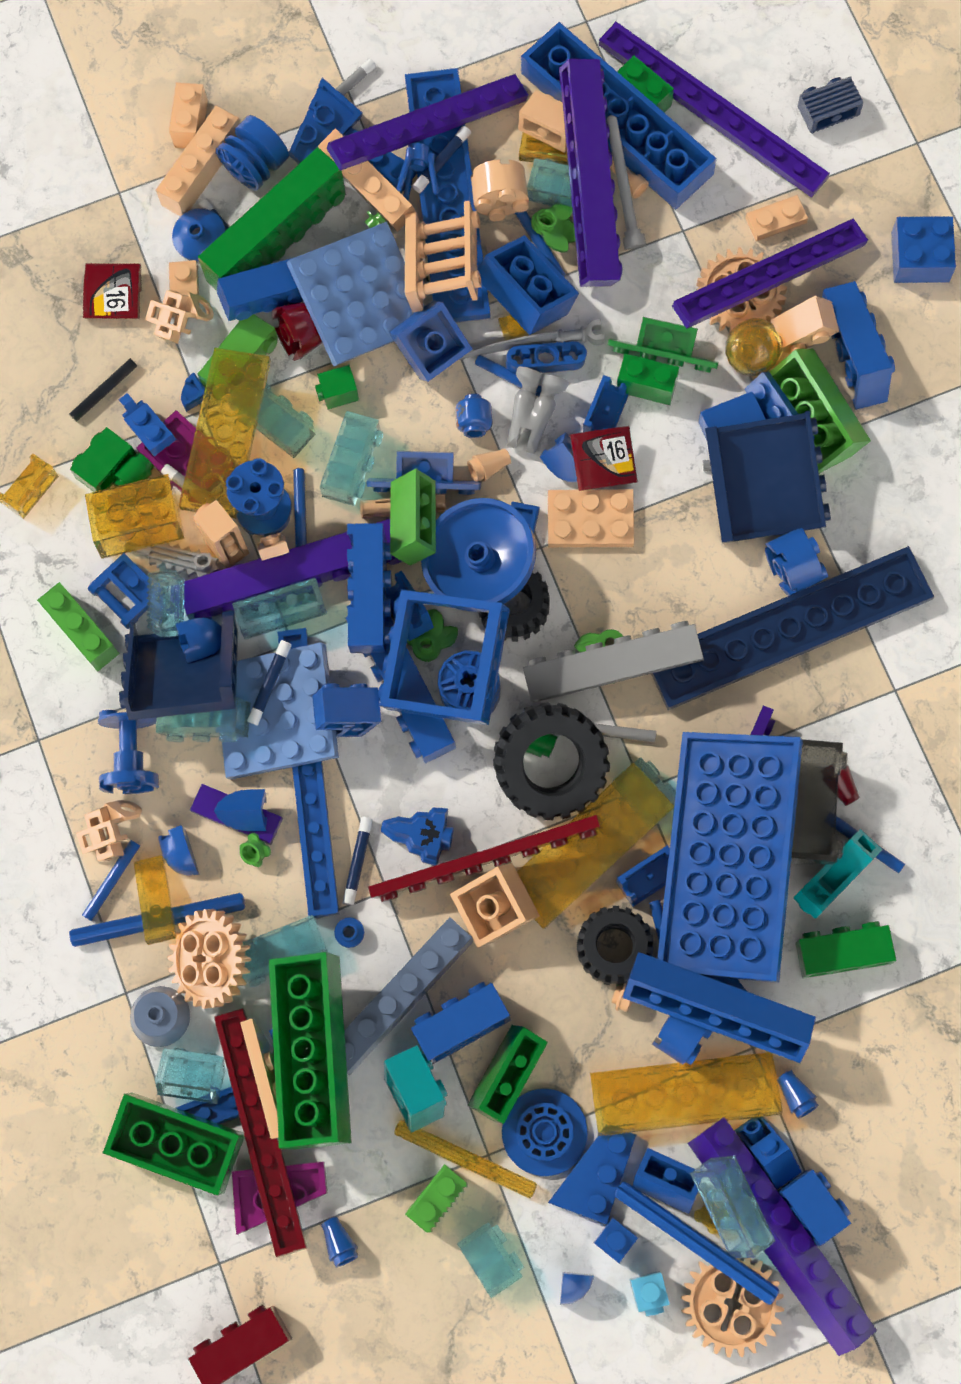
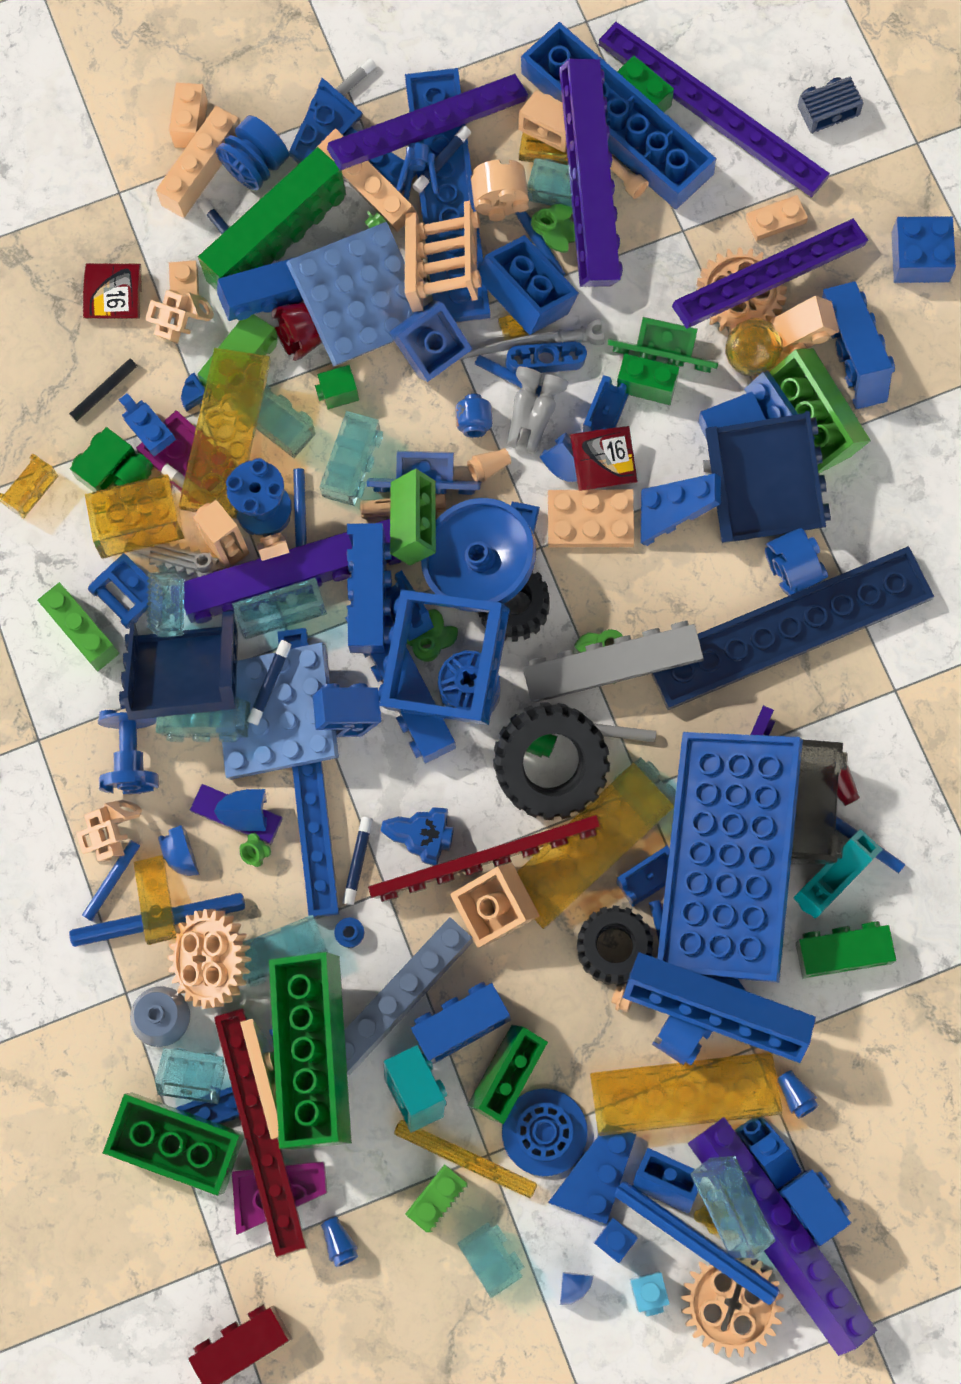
(192, 245): blue dish -> none
(199, 638): blue brick -> none
(633, 236): light grey piece -> none
(675, 502): none -> blue wing

